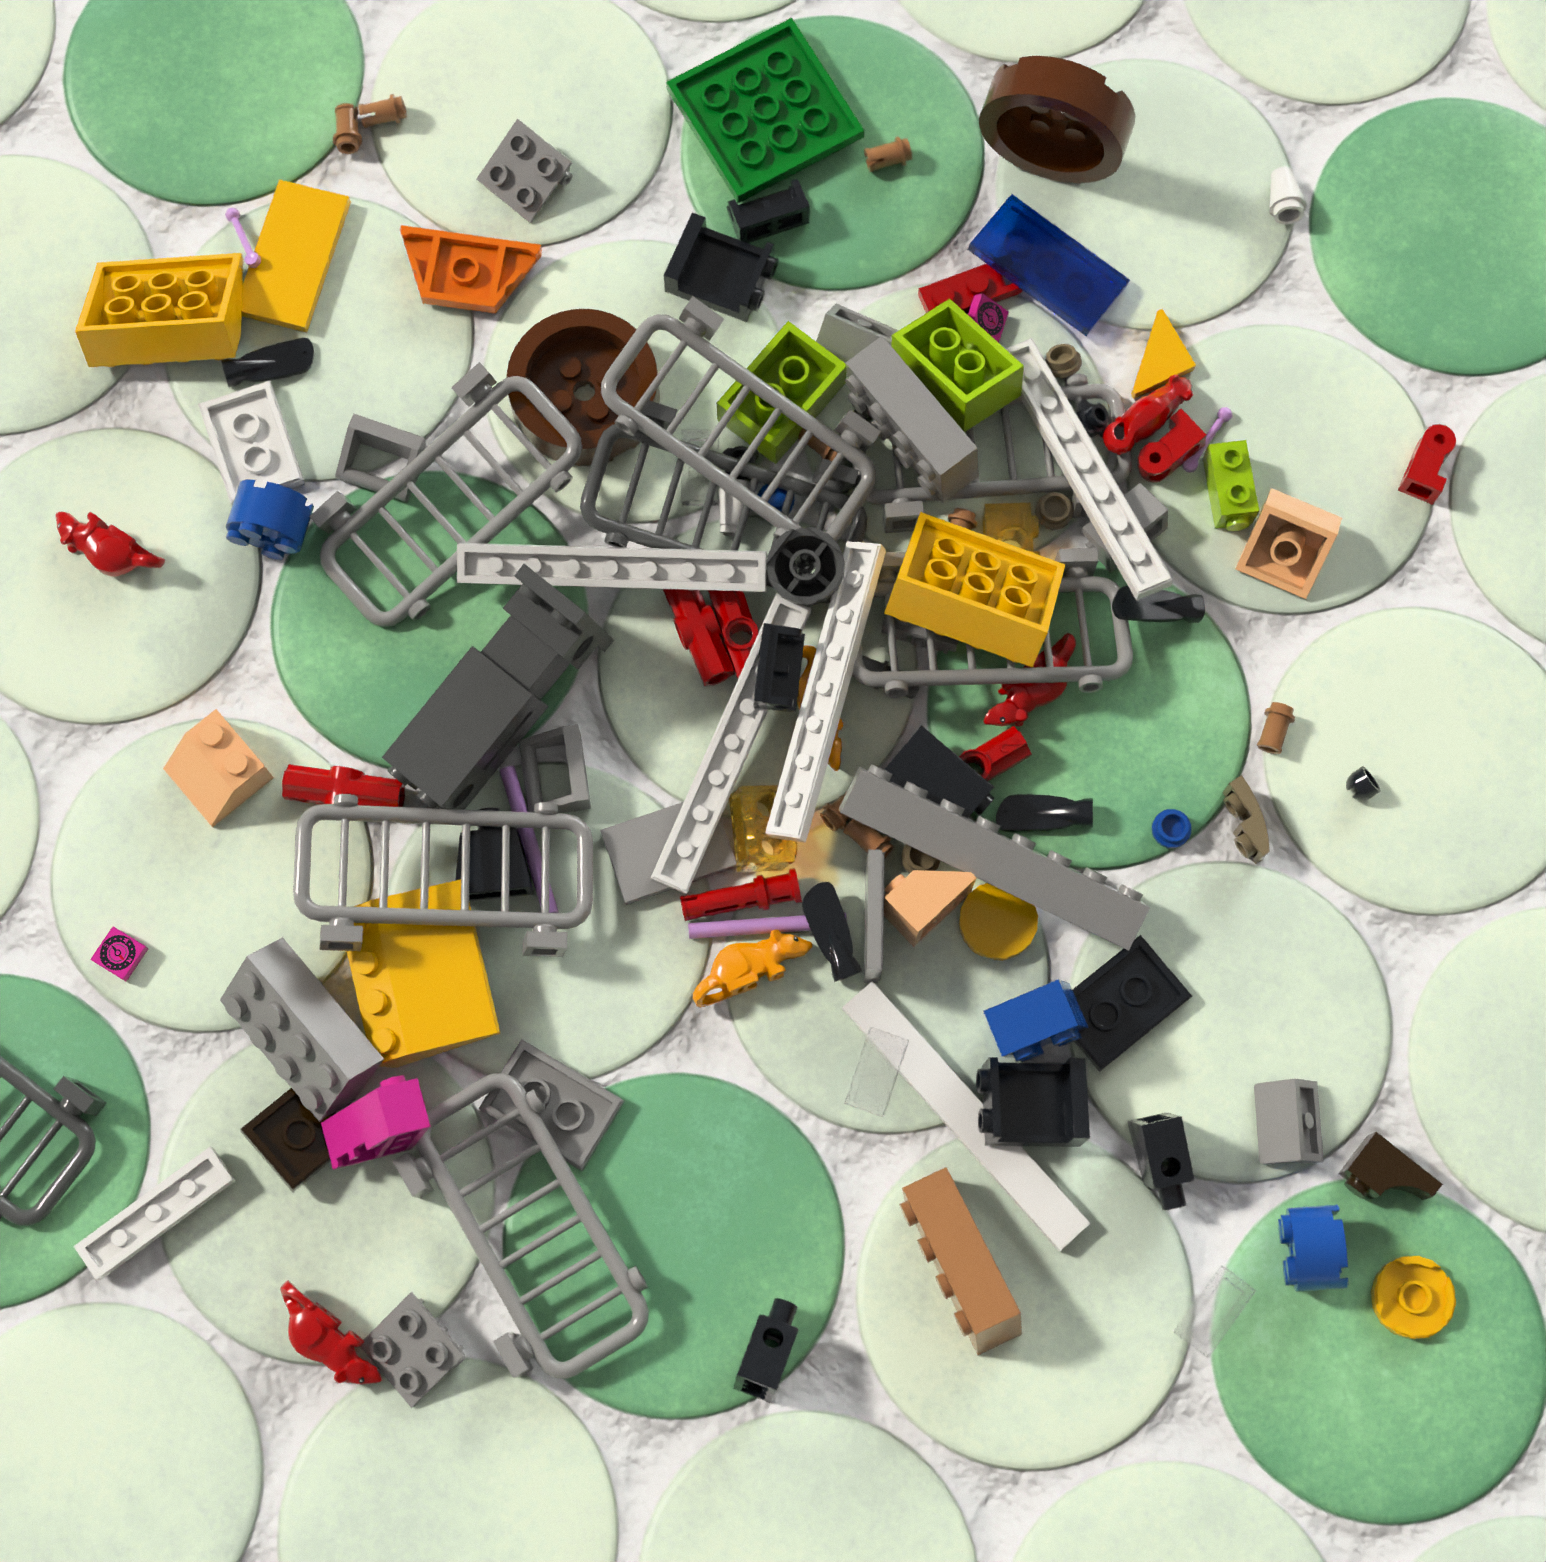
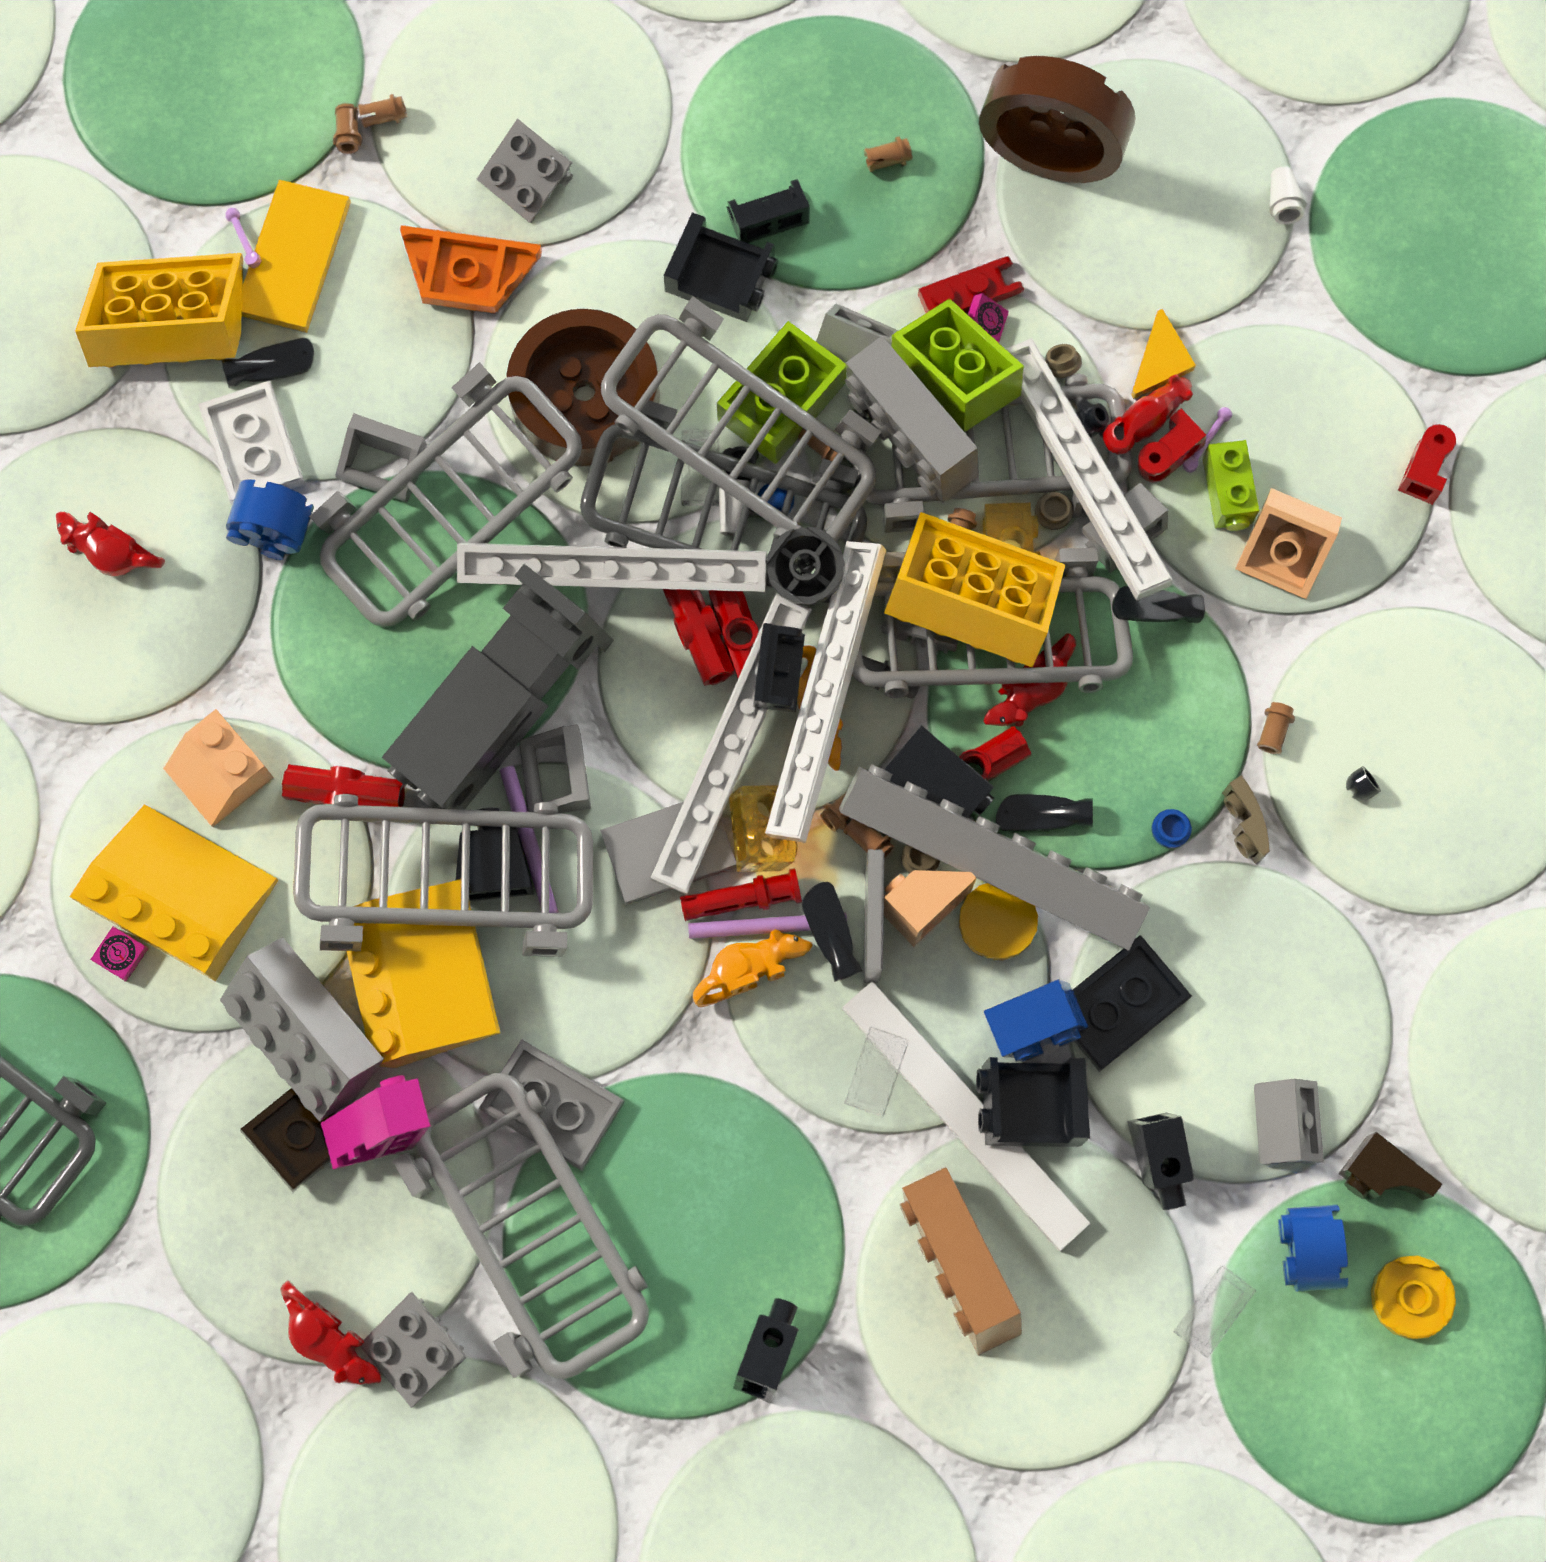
(154, 1213): white plate -> none
(175, 891): none -> yellow slope
(765, 110): green plate -> none
(1048, 264): clear blue tile -> none

